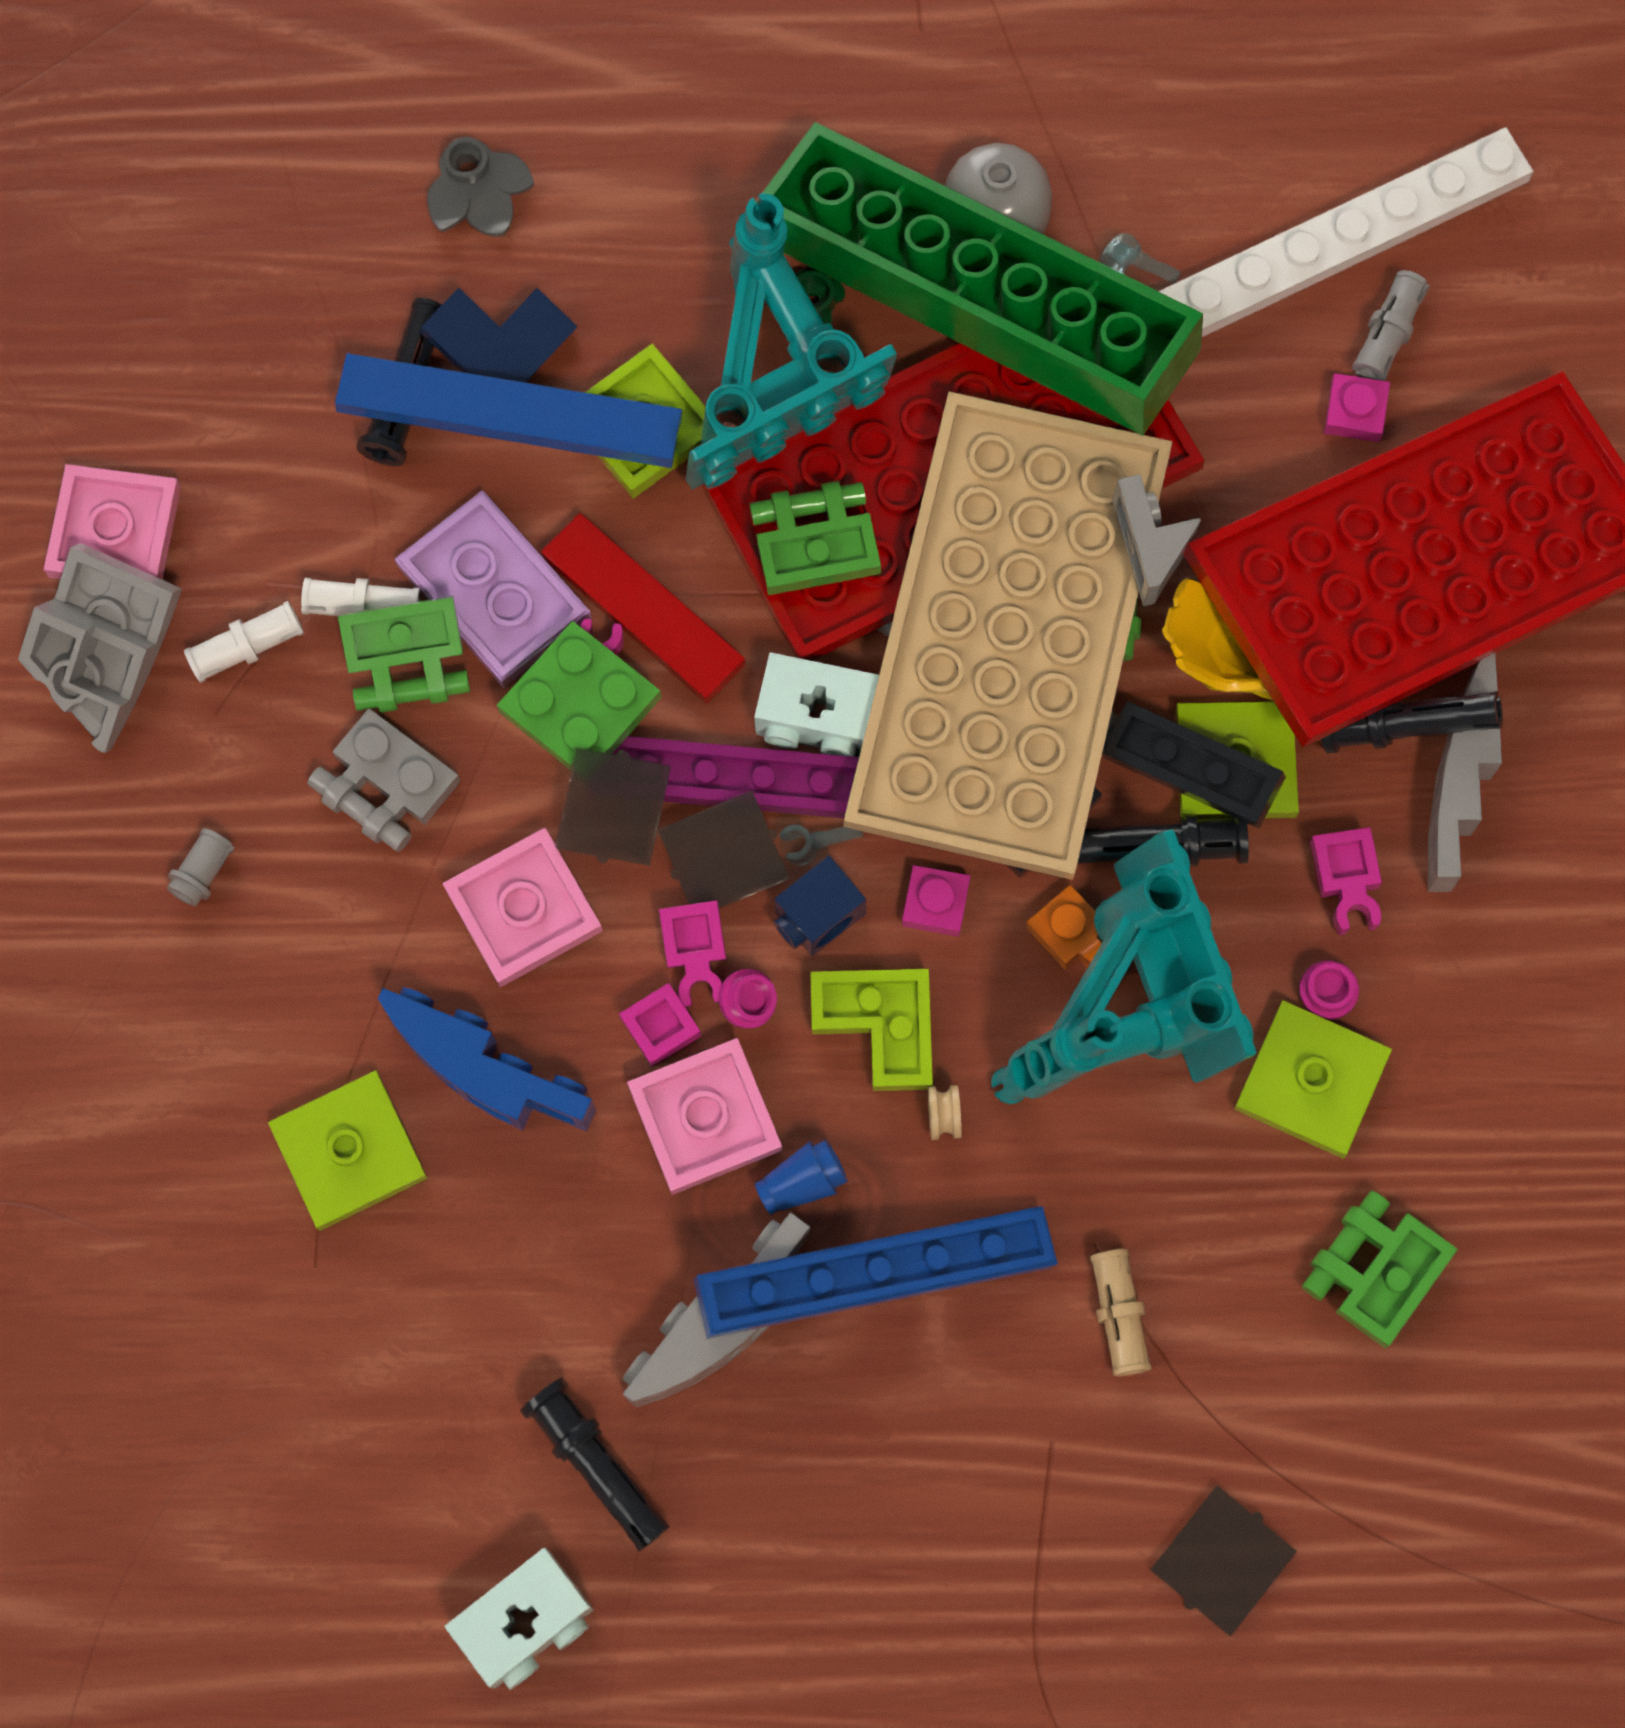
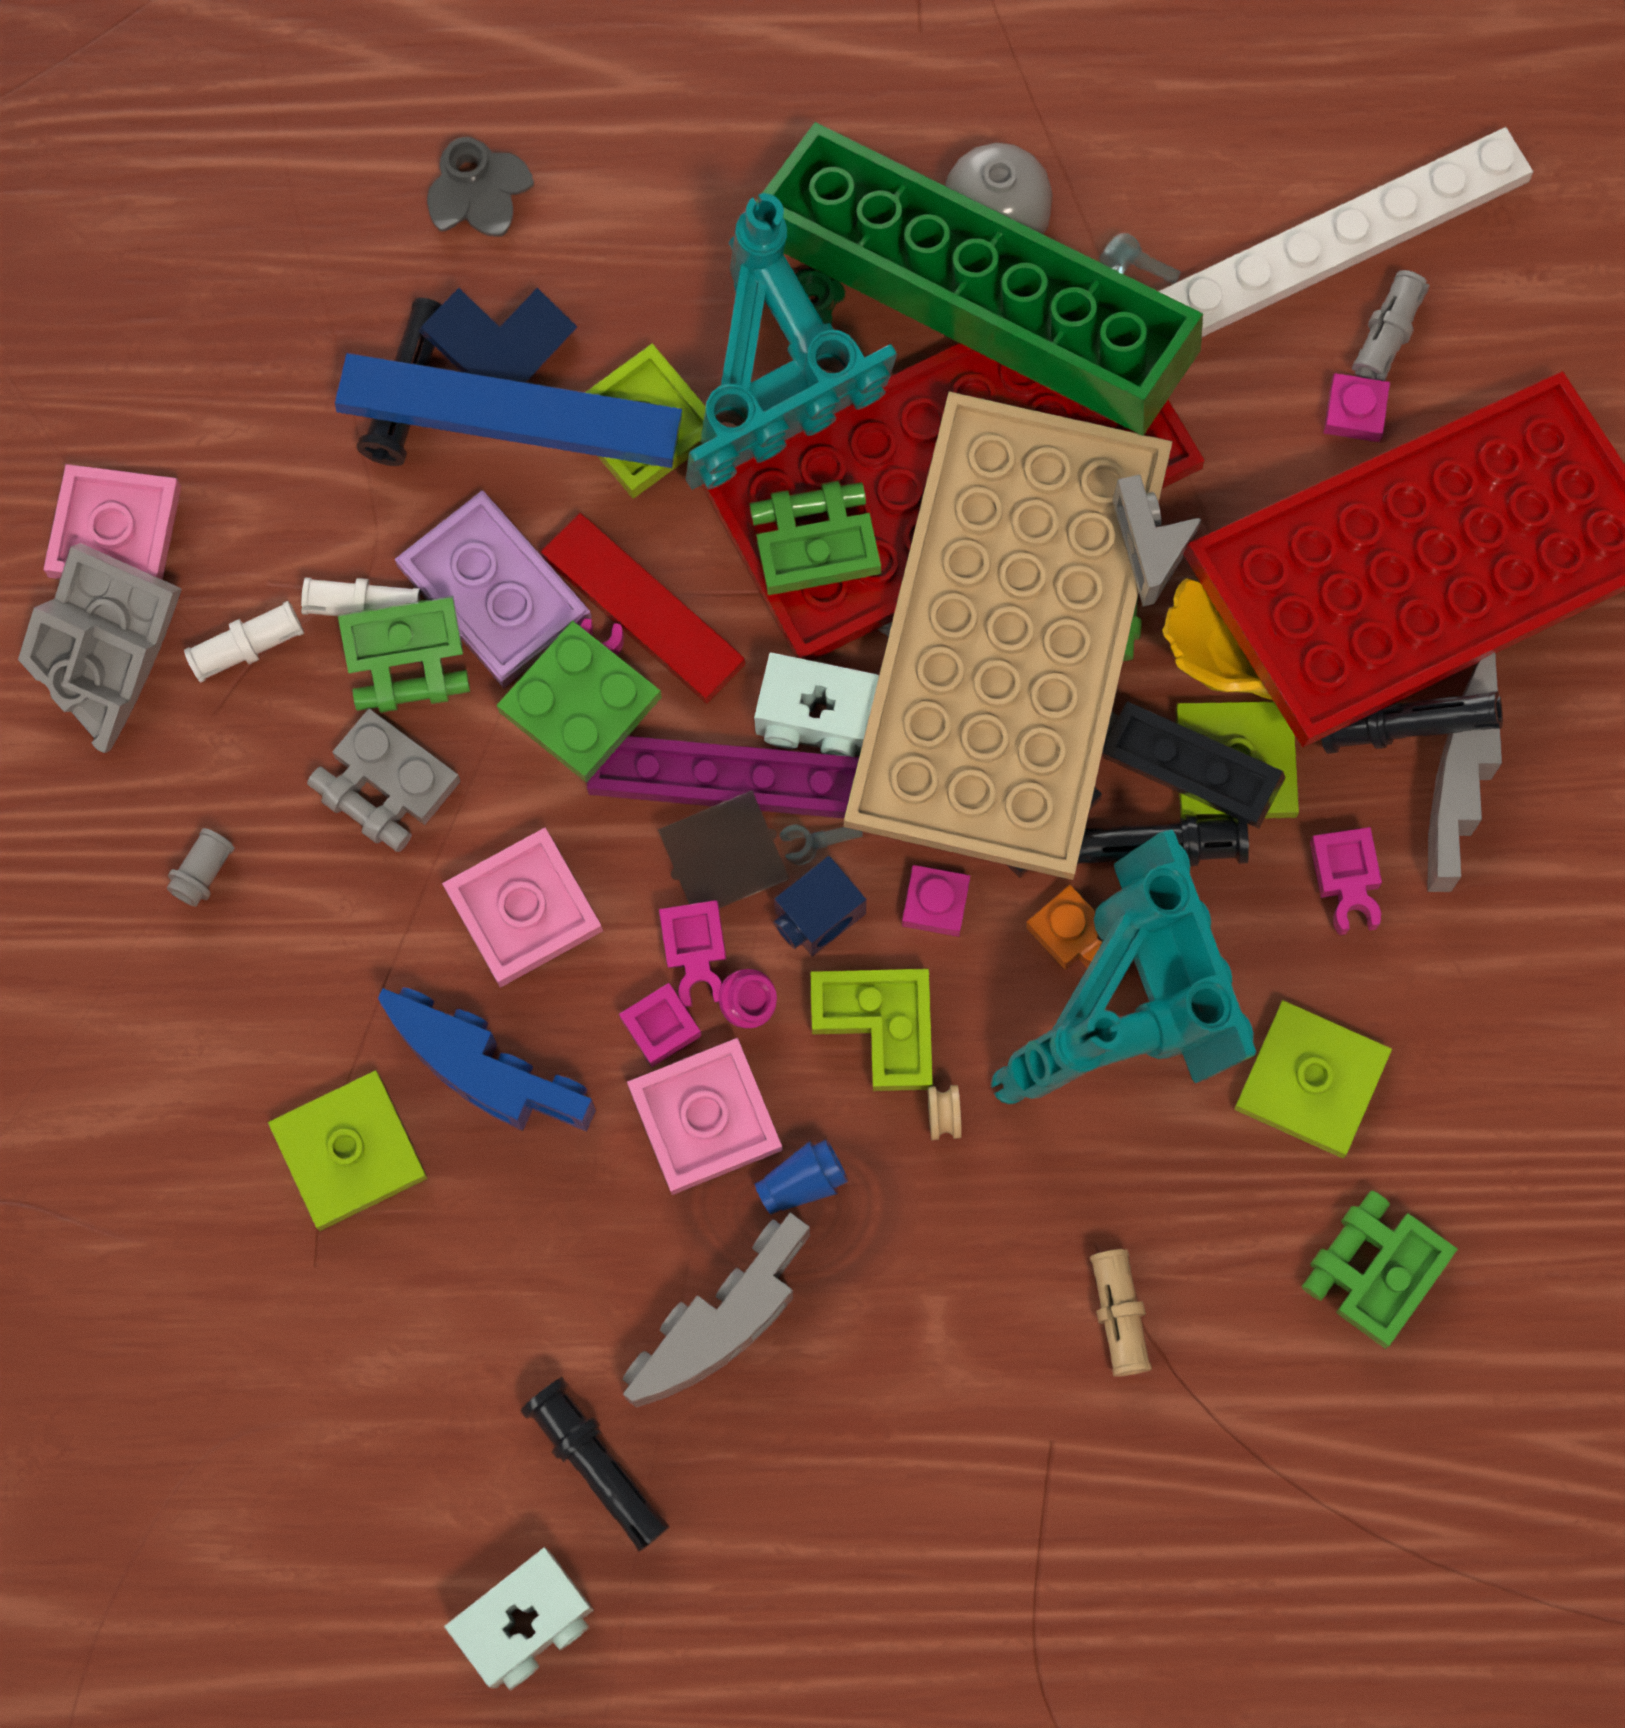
(612, 806): clear smoke piece -> none
(874, 1272): blue tile -> none
(1223, 1561): clear smoke piece -> none
(1329, 990): dark pink plate -> none

